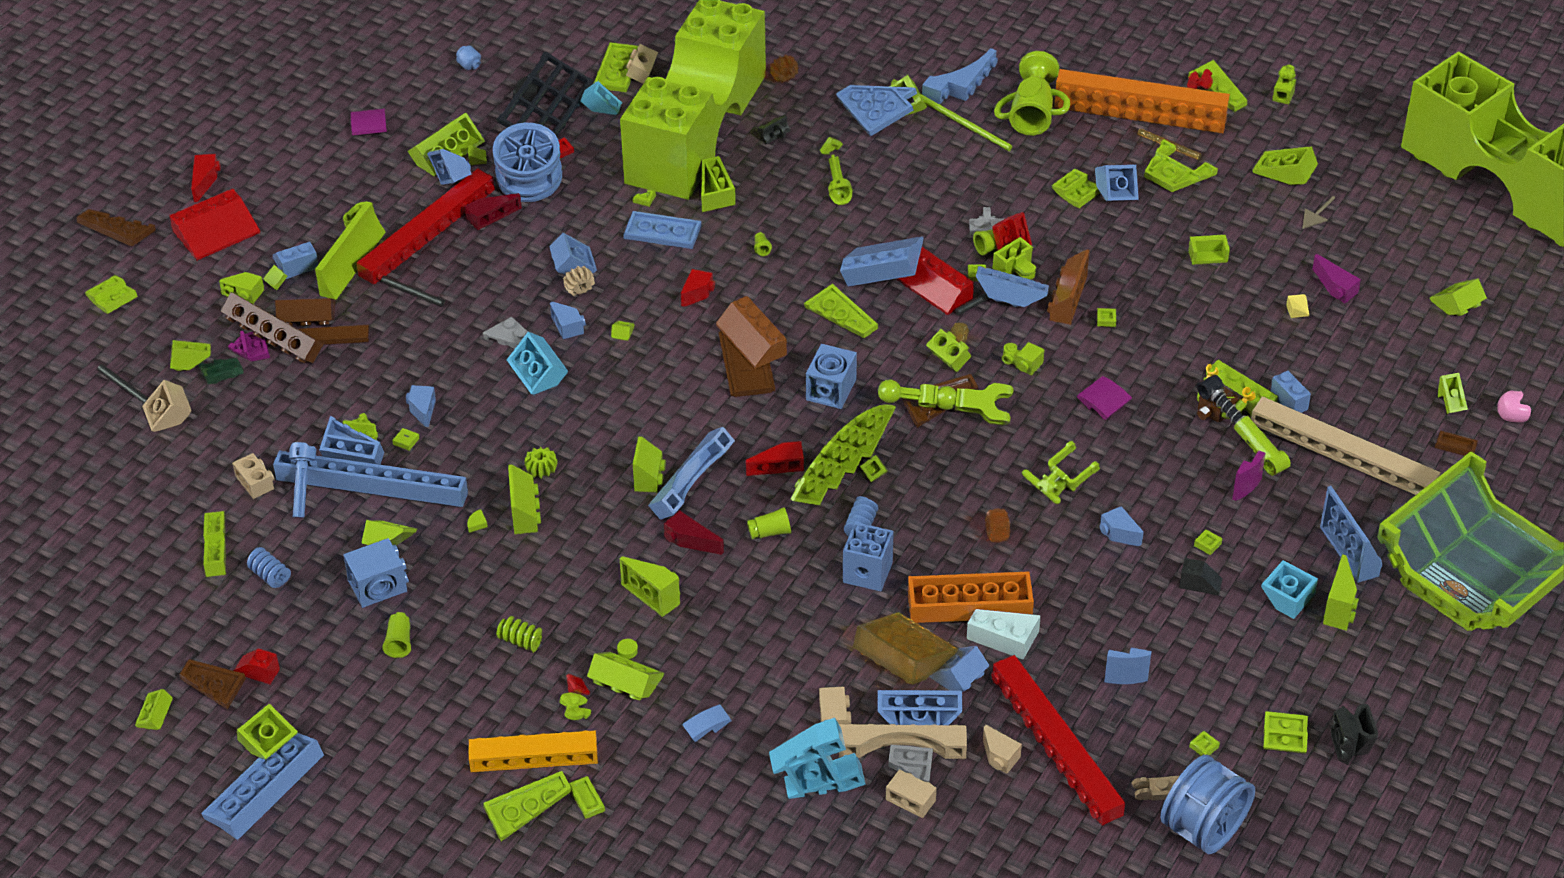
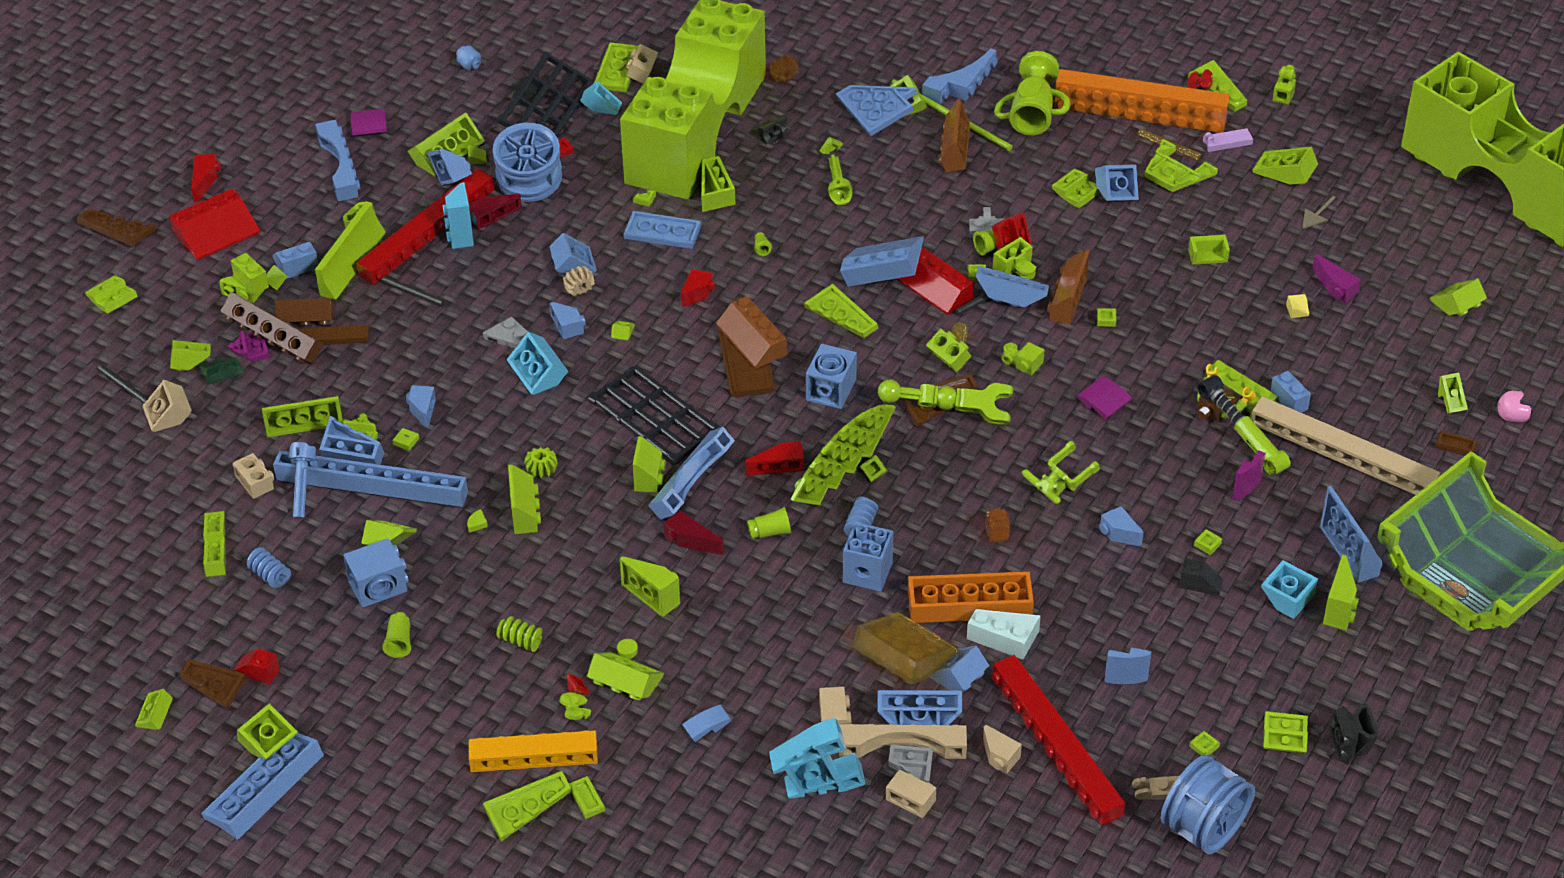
(249, 273): none -> lime brick
(301, 416): none -> lime slope
(344, 180): none -> medium blue arch
(458, 218): none -> medium azure slope
(651, 400): none -> black door
(955, 139): none -> dark orange slope
(1227, 140): none -> lavender hinge

